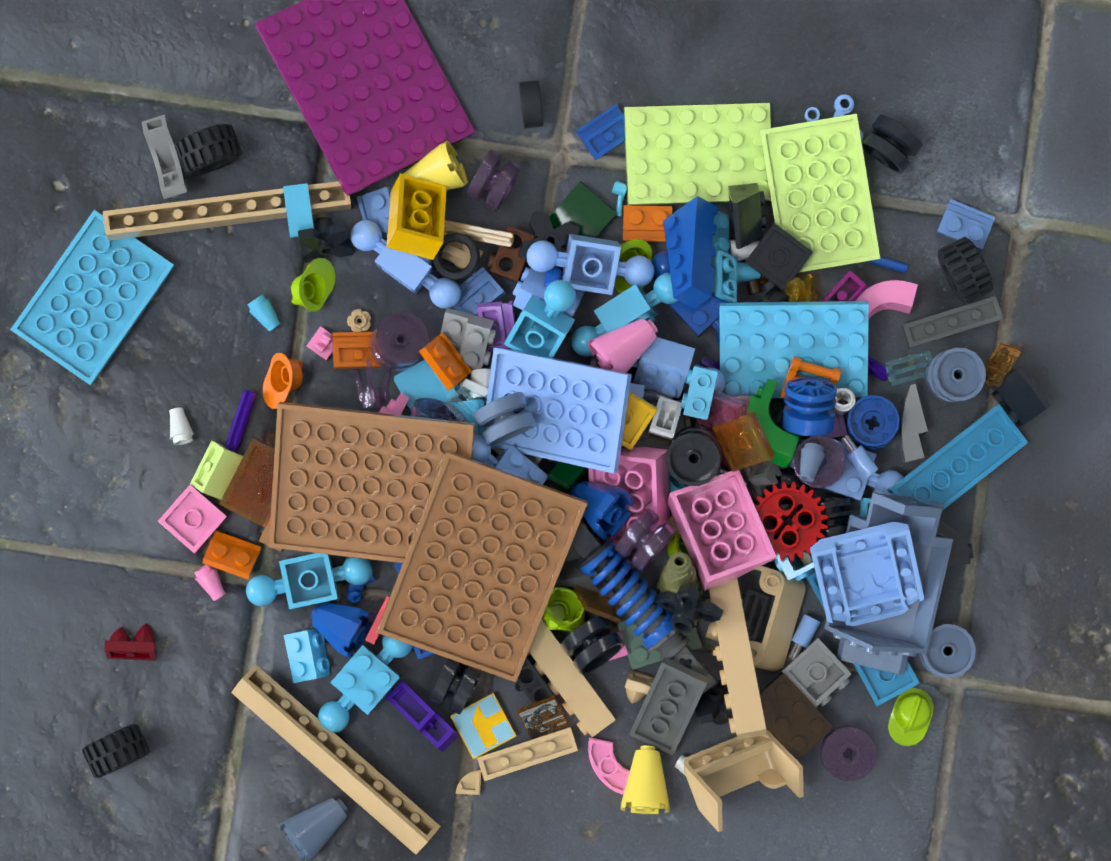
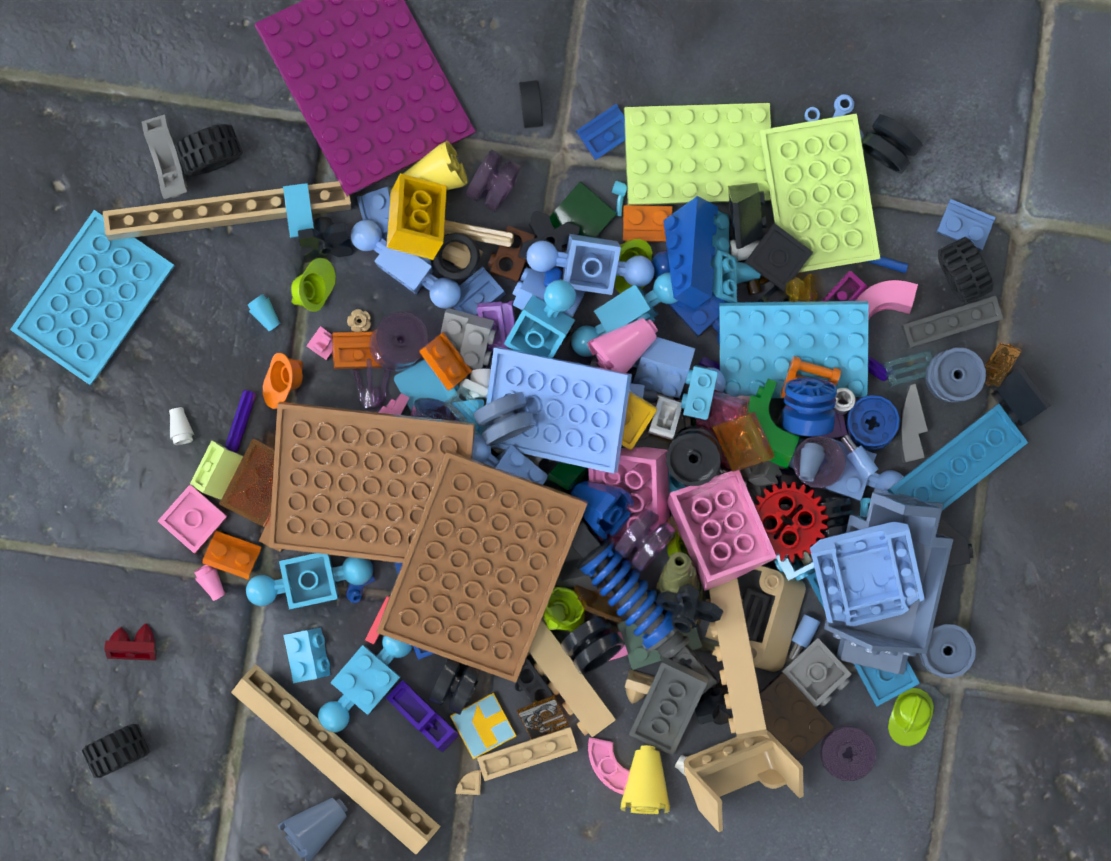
(342, 626): blue cone -> none

